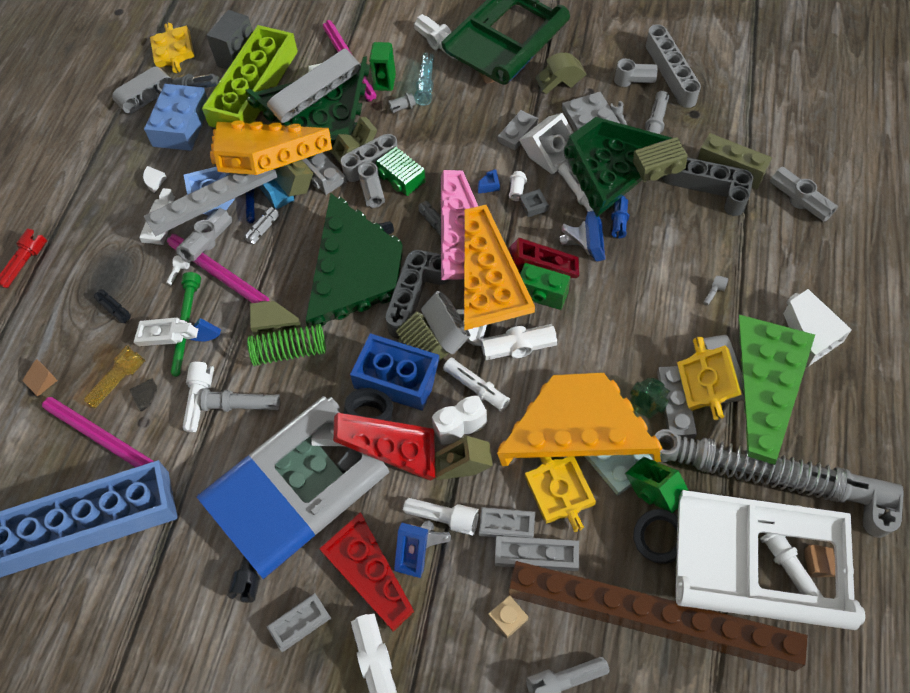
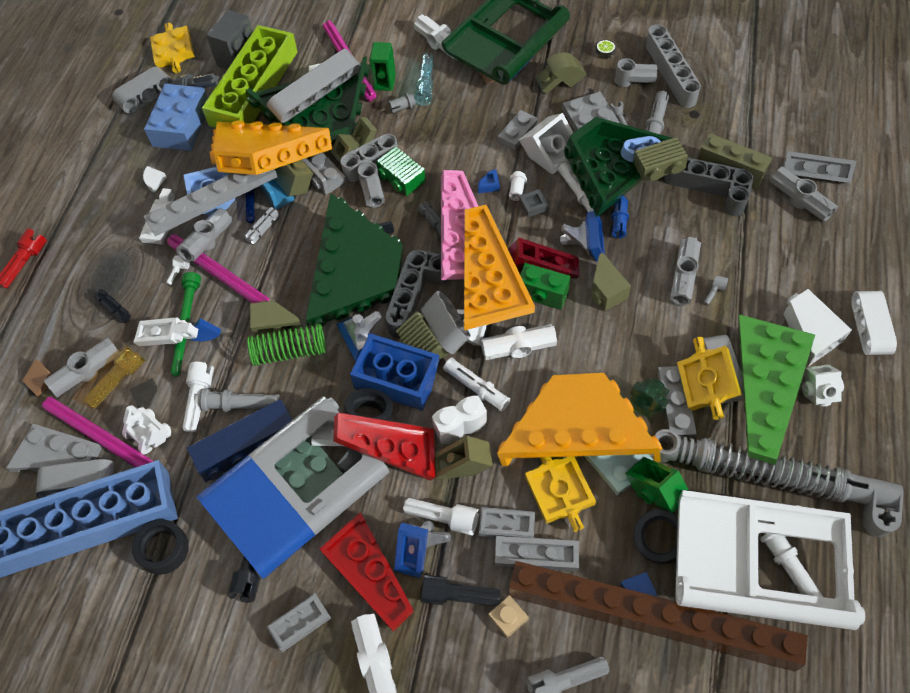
(50, 447): none -> light grey wing
(70, 475): none -> light grey beam
(81, 367): none -> light grey piece
(144, 428): none -> white piece
(152, 529): none -> black tyre
(233, 443): none -> dark blue brick
(356, 330): none -> flat silver piece
(438, 590): none -> black piece
(605, 49): none -> tile
(609, 285): none -> olive slope
(630, 145): none -> light blue beam
(639, 583): none -> blue tile
(685, 271): none -> light grey piece
(819, 166): none -> light grey plate
(820, 561): medium nougat slope -> none
(822, 385): none -> white brick
(874, 323): none -> white beam

